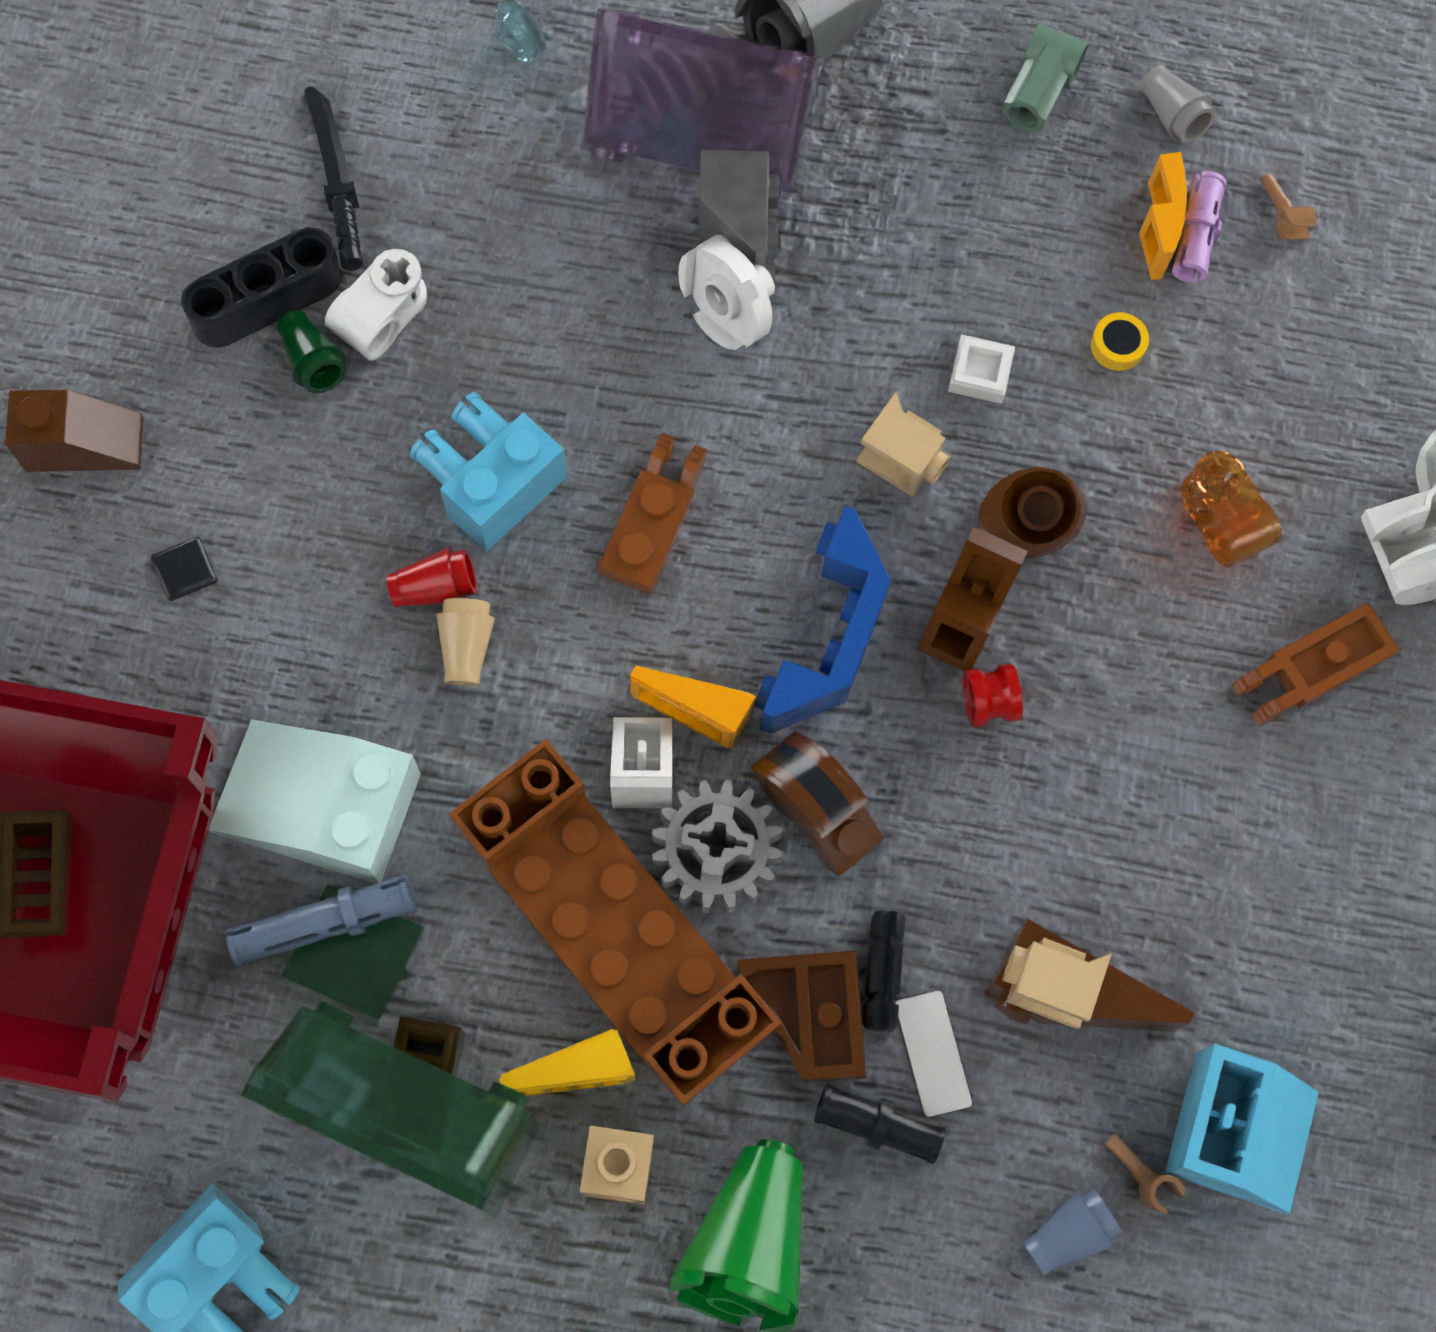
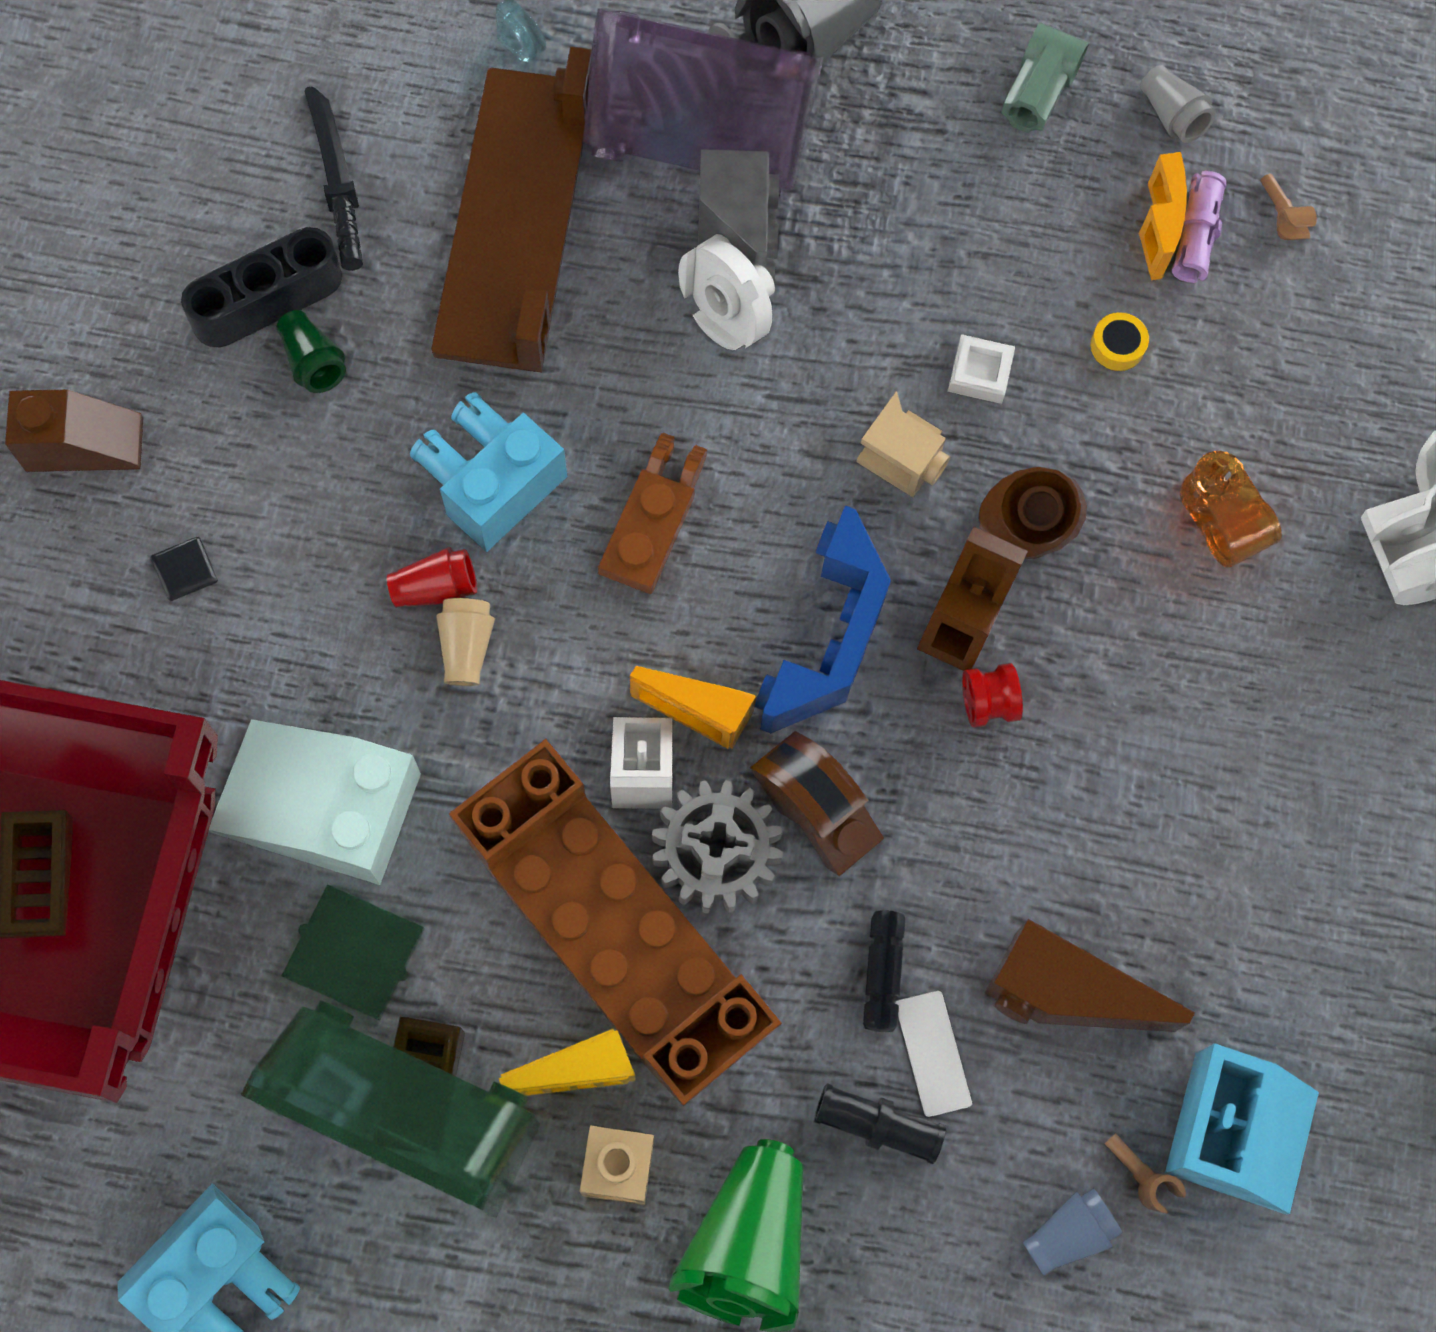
(308, 924): sand blue pin -> none
(379, 304): white piece -> none
(514, 217): none -> reddish brown bracket
(818, 1011): reddish brown wing -> none
(1055, 981): tan window -> none
(1321, 661): dark orange hinge -> none

